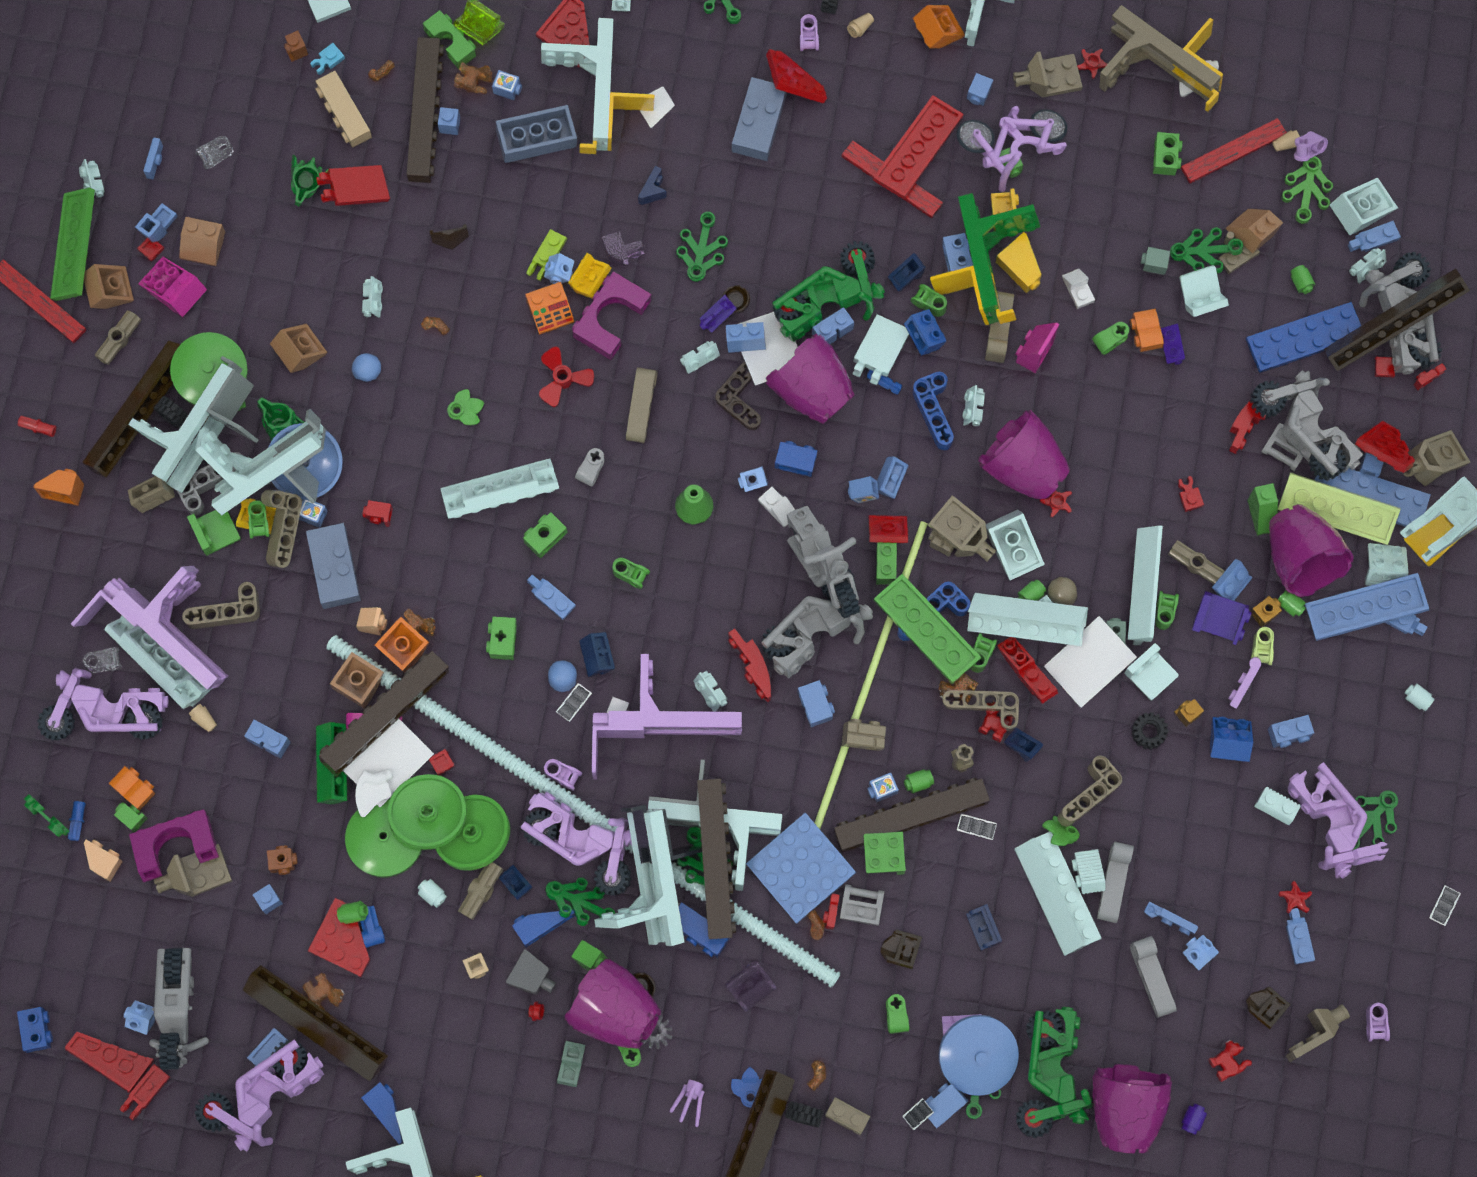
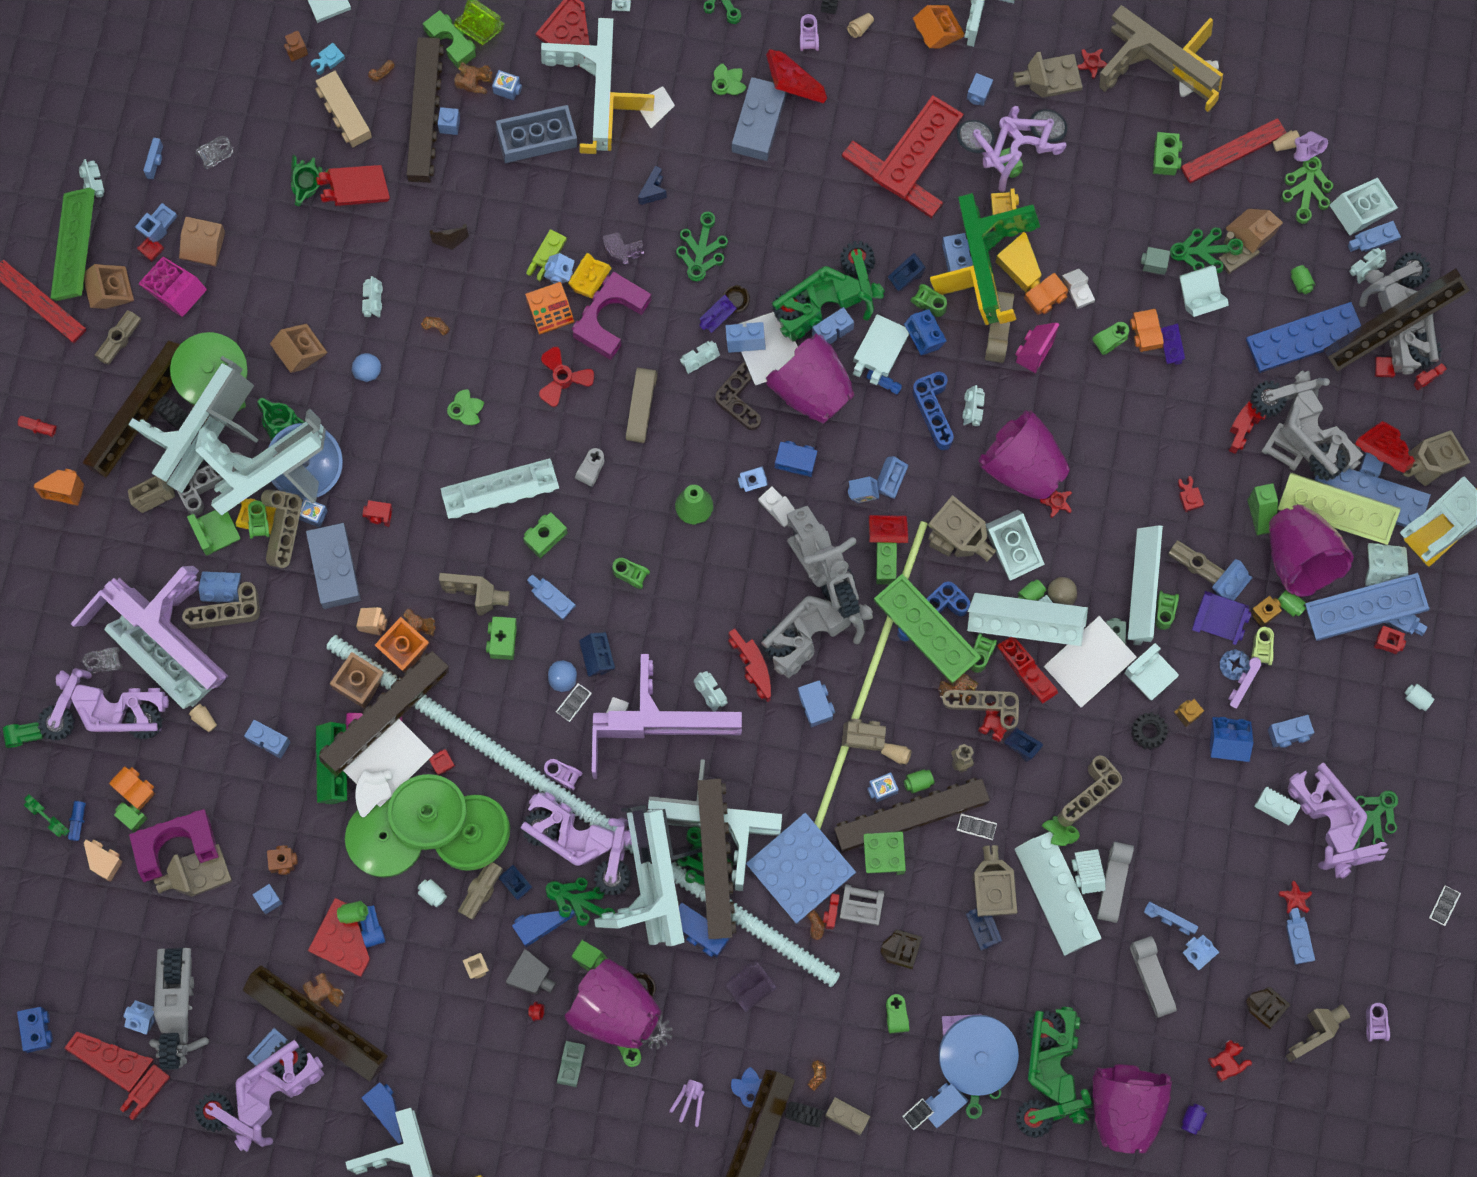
(18, 734): none -> green piece
(219, 587): none -> medium blue bracket
(485, 592): none -> dark tan plate
(729, 79): none -> bright green plate
(897, 753): none -> tan cone
(994, 885): none -> dark tan plate
(1046, 294): none -> orange brick
(1226, 666): none -> medium blue gear
(1395, 636): none -> red brick

